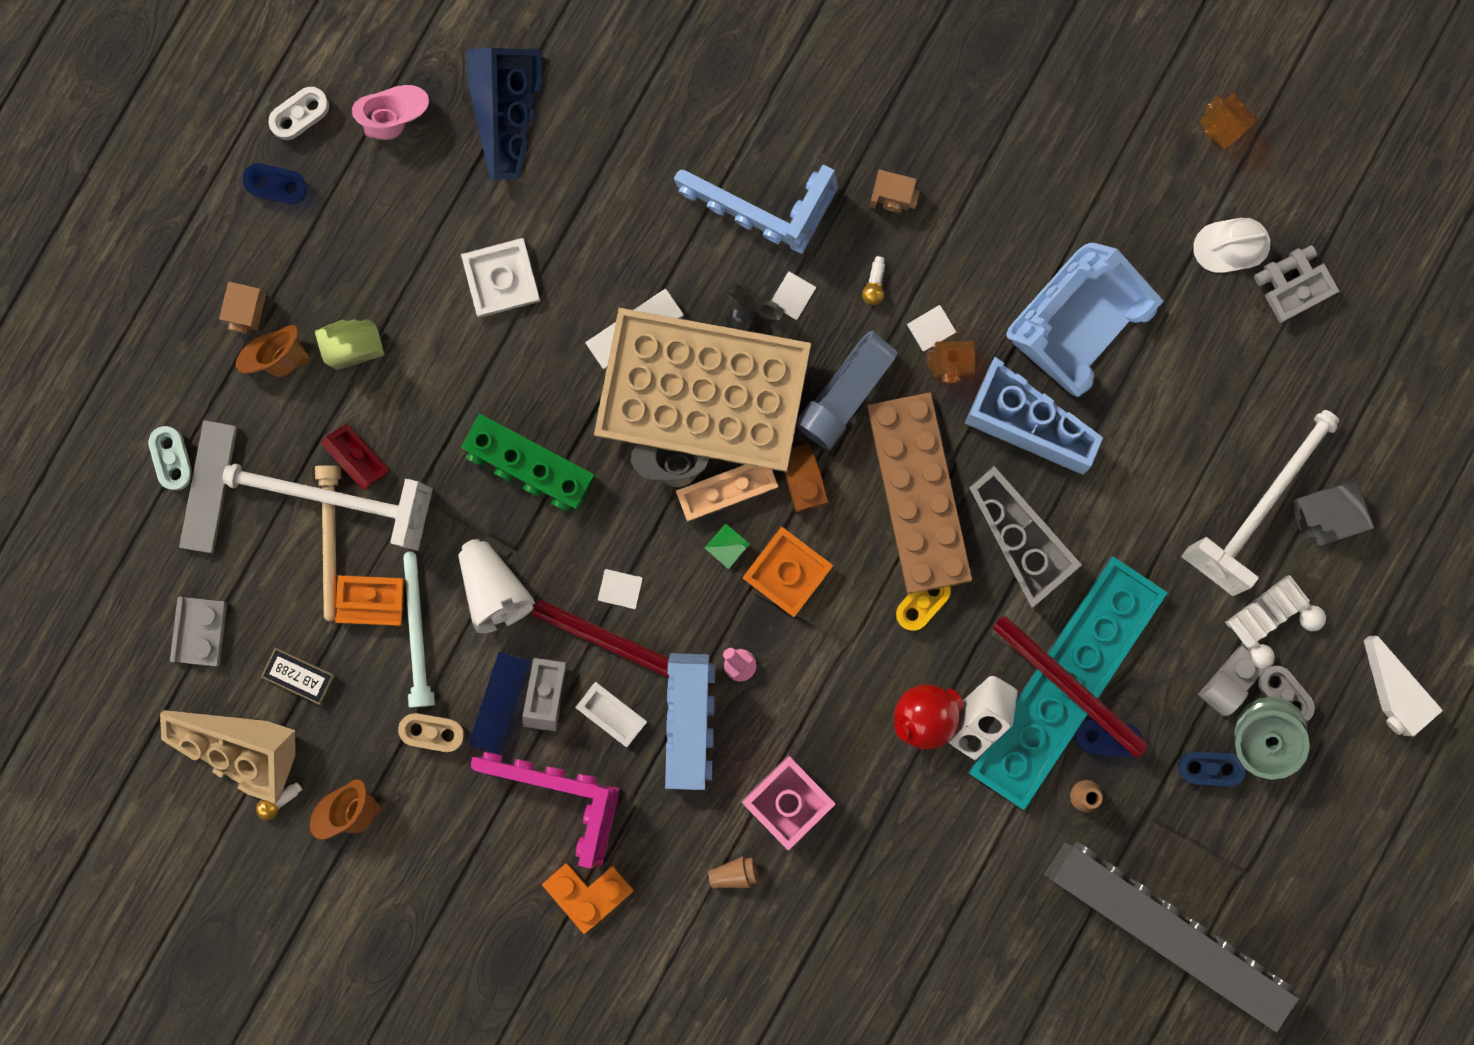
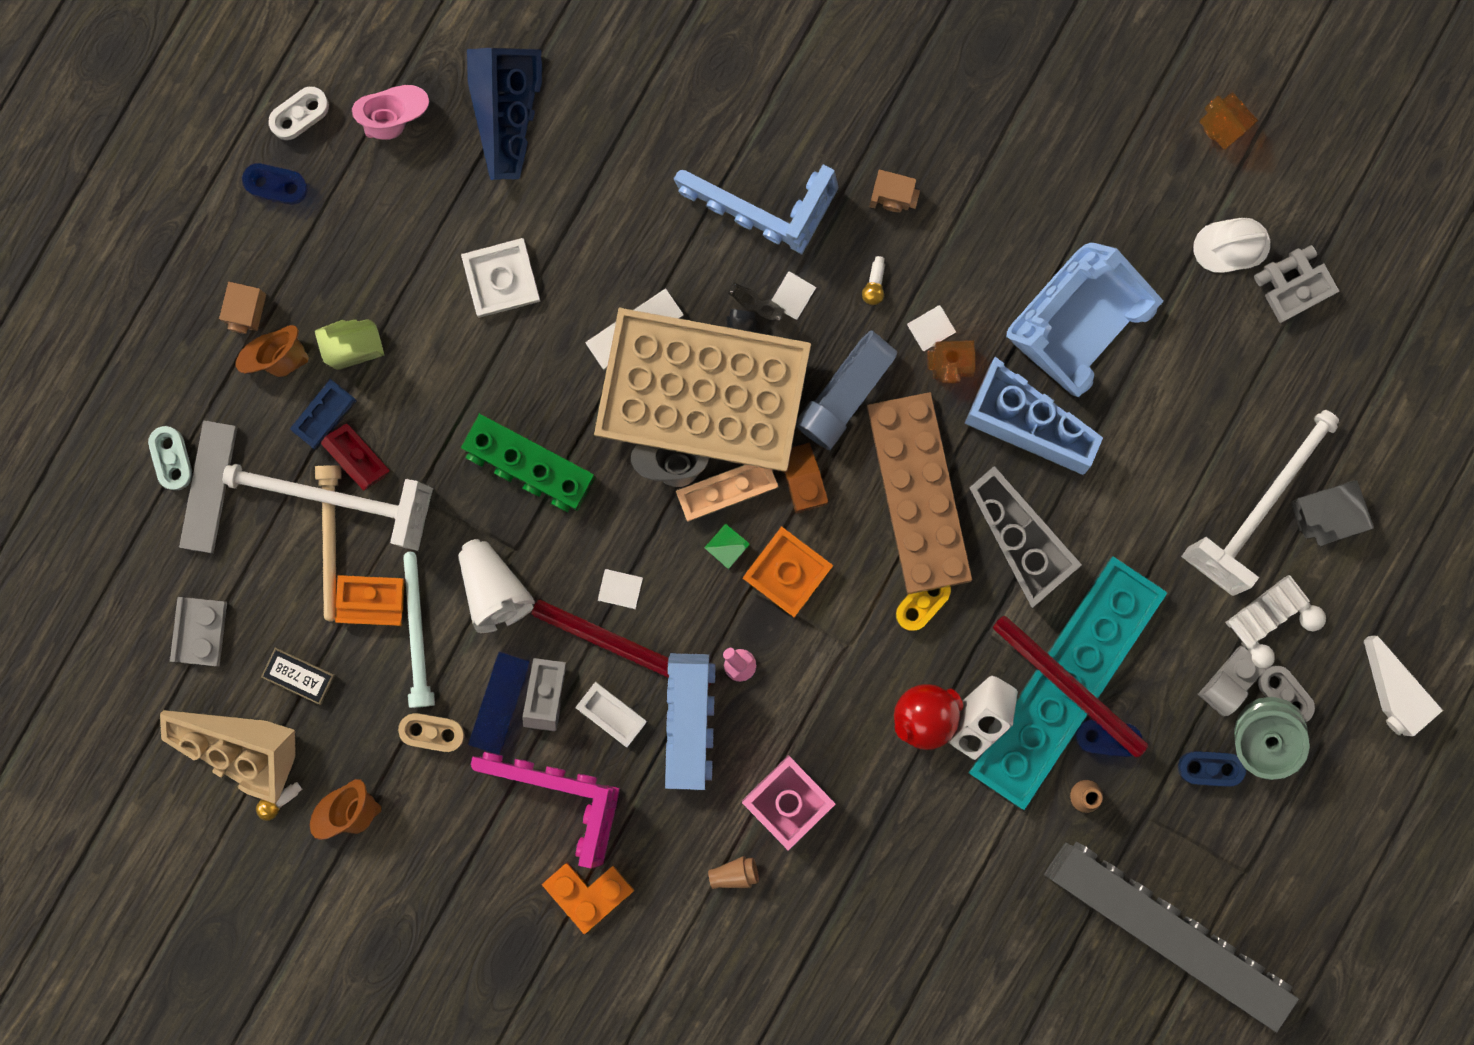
(323, 414): none -> dark blue plate

